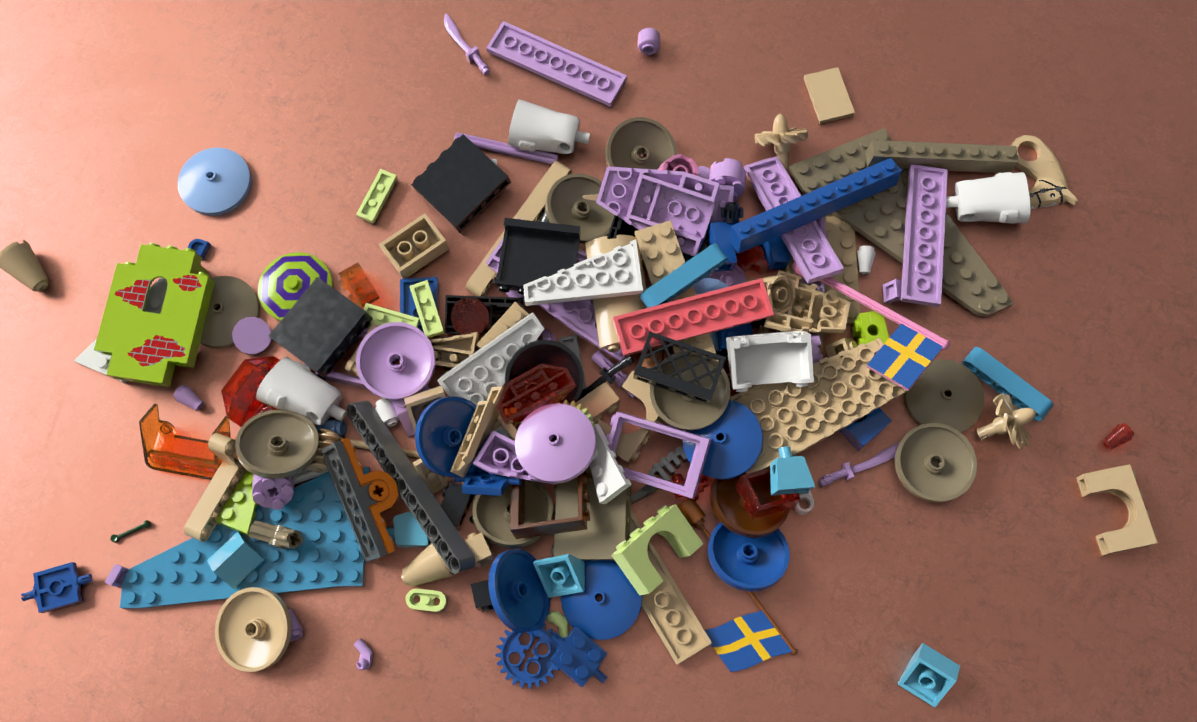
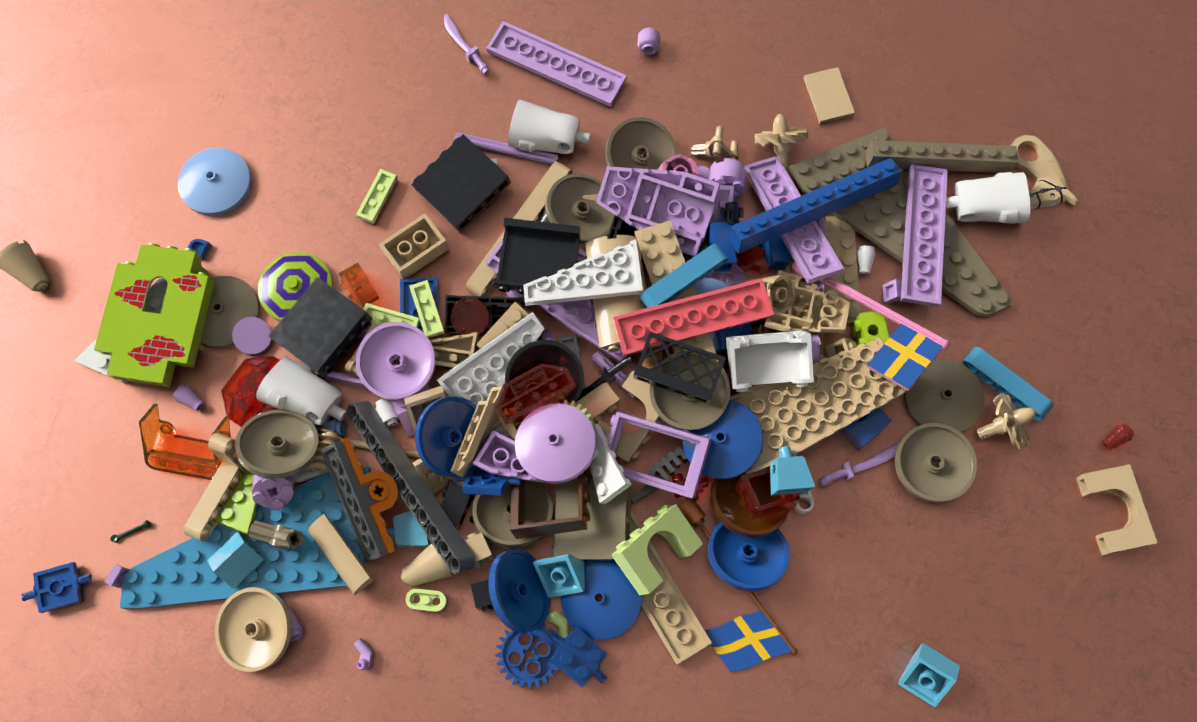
(340, 554): none -> tan brick
(717, 147): none -> tan axle

